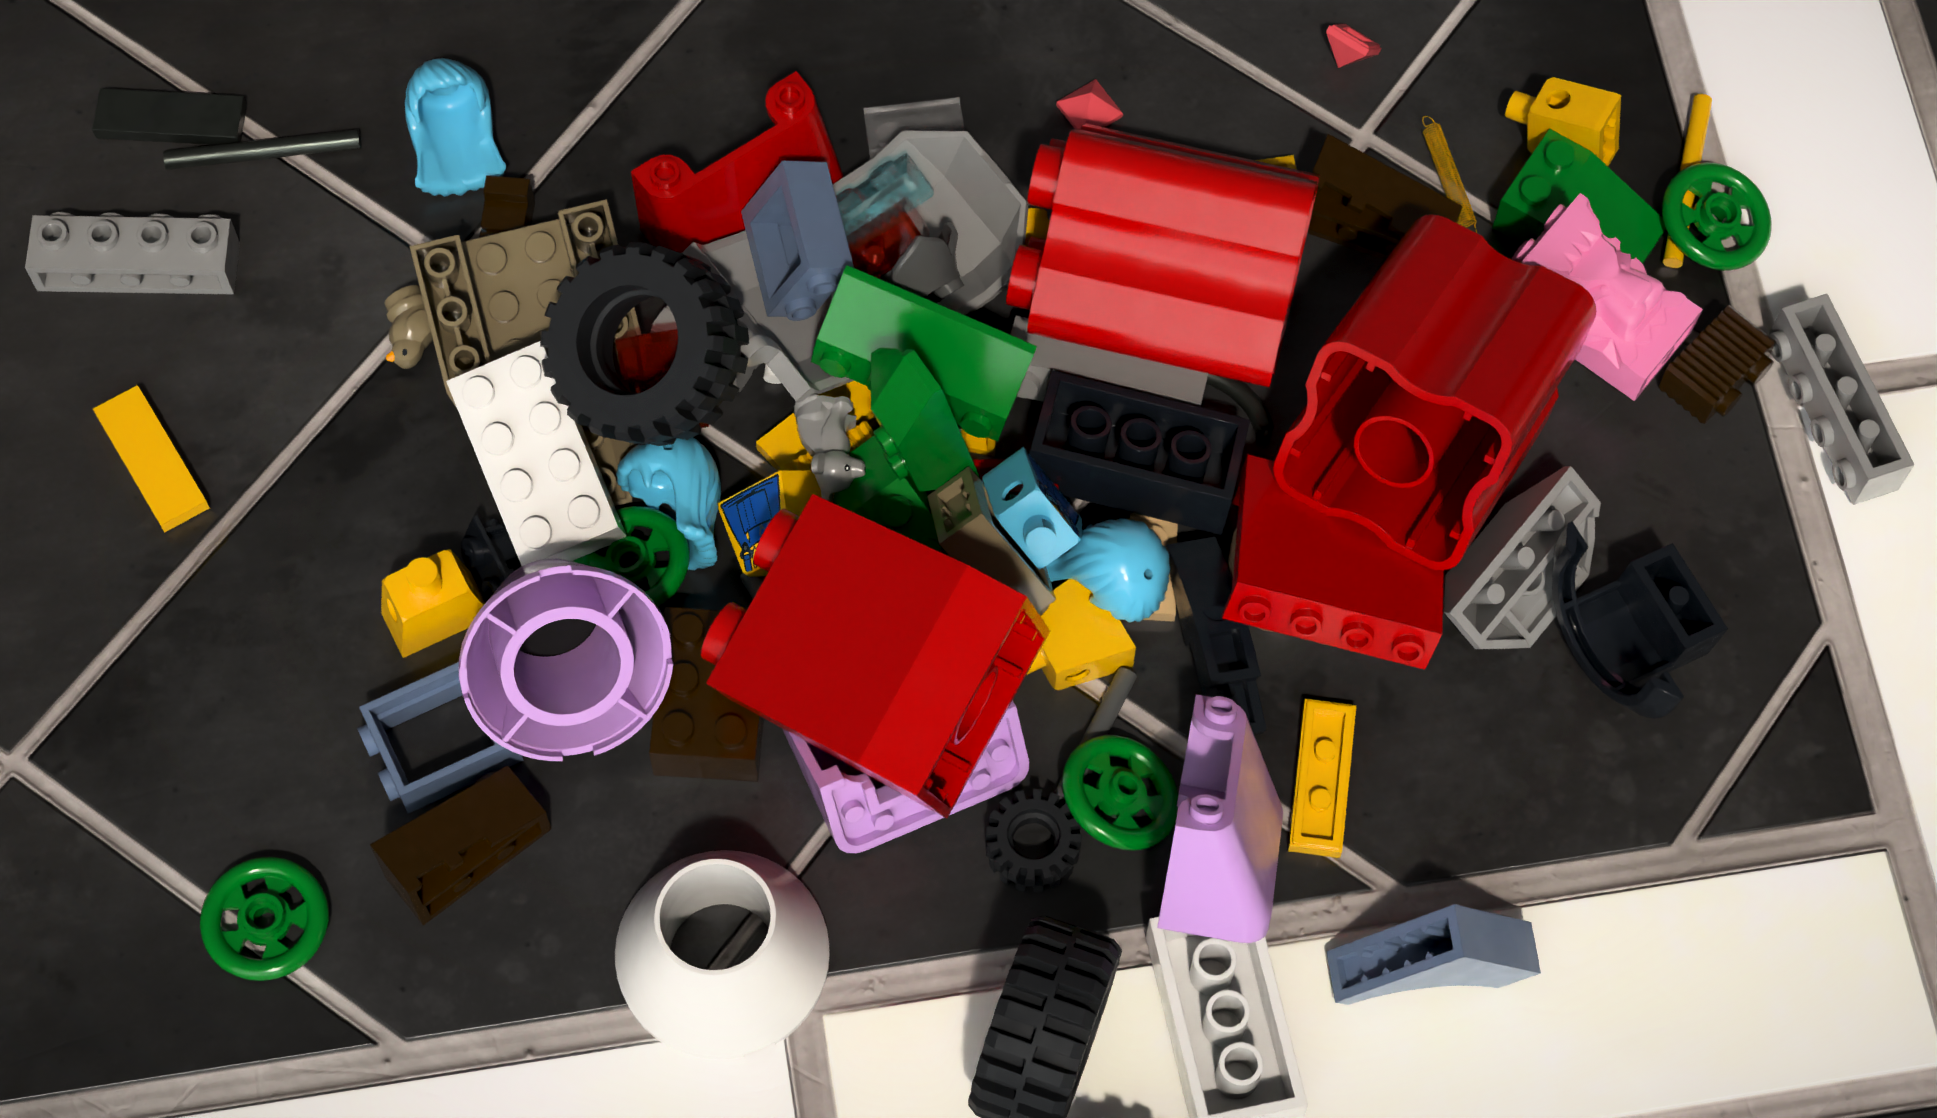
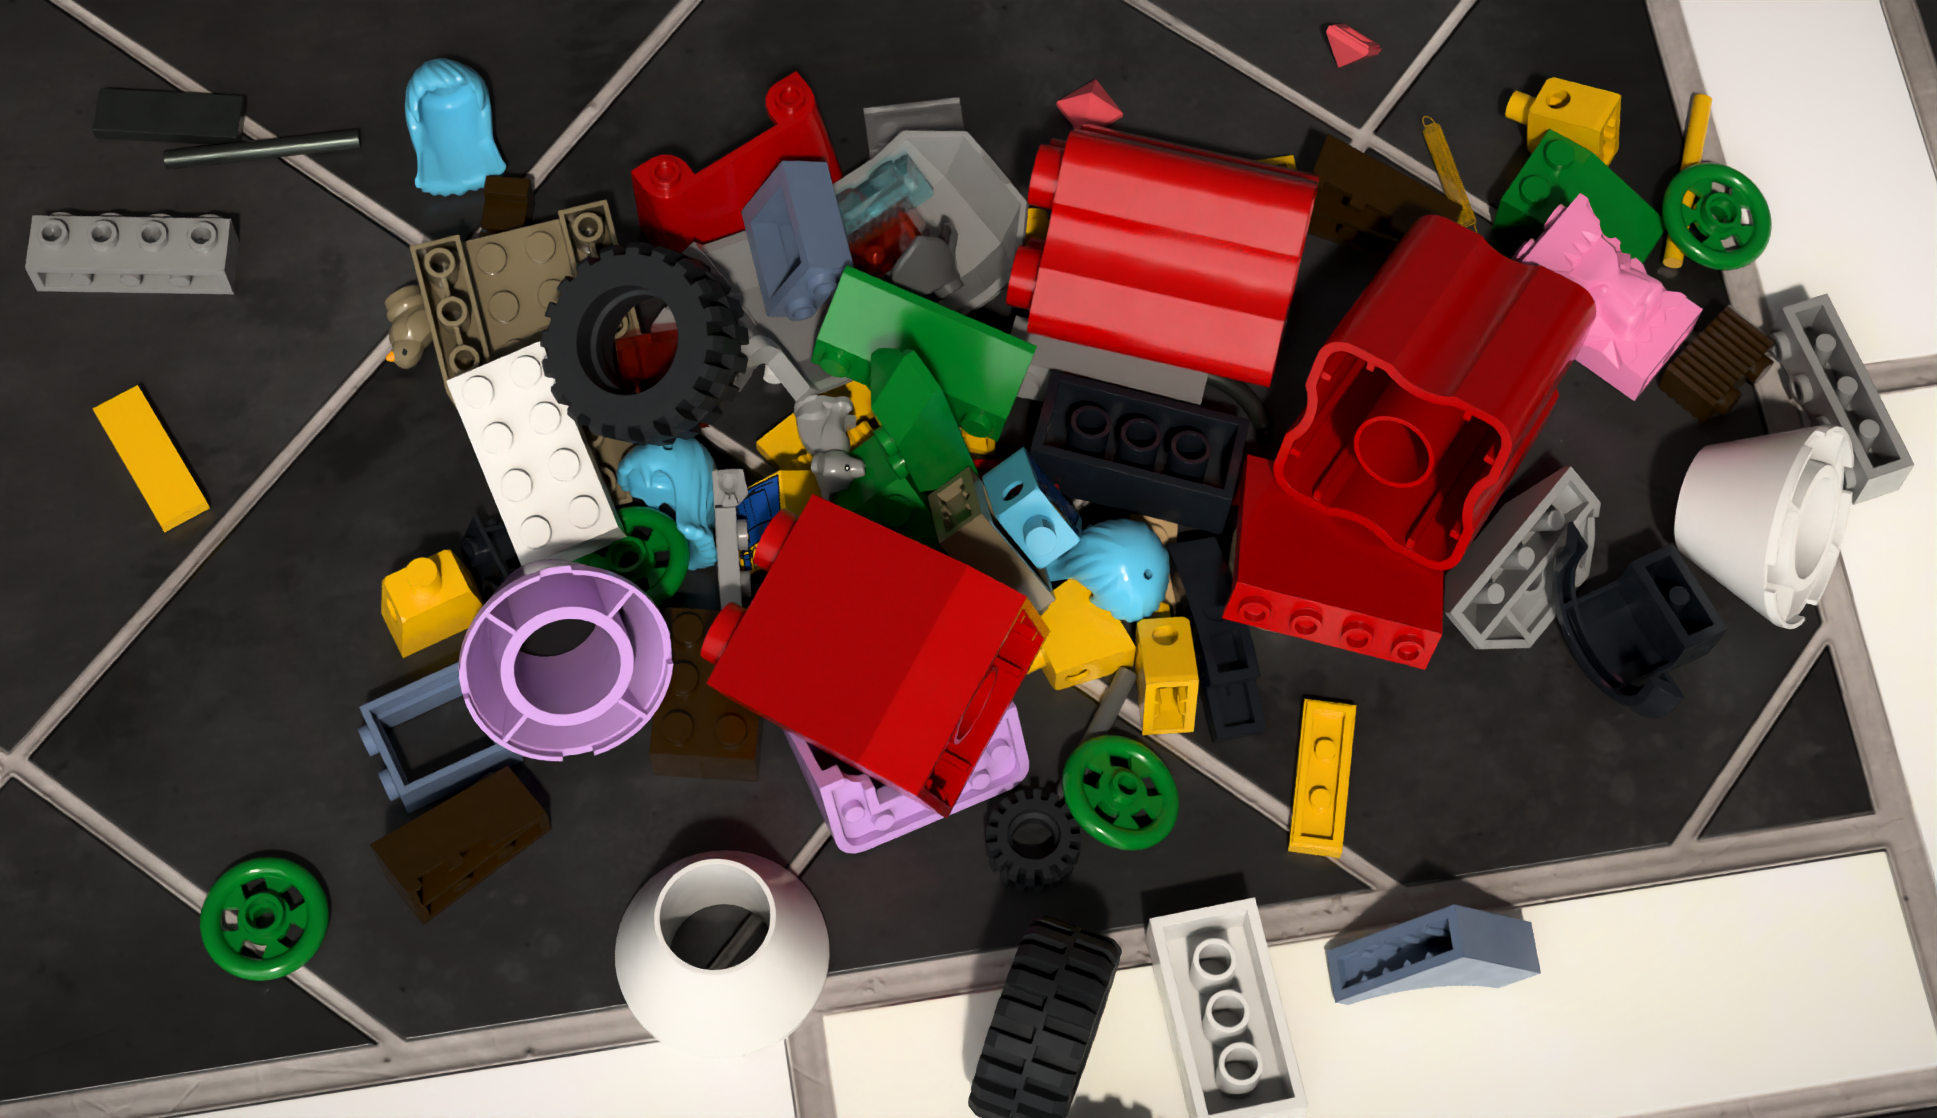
(730, 536): none -> light grey hinge
(1165, 660): none -> yellow torso
(1223, 832): lavender windscreen -> none
(1768, 517): none -> white cone

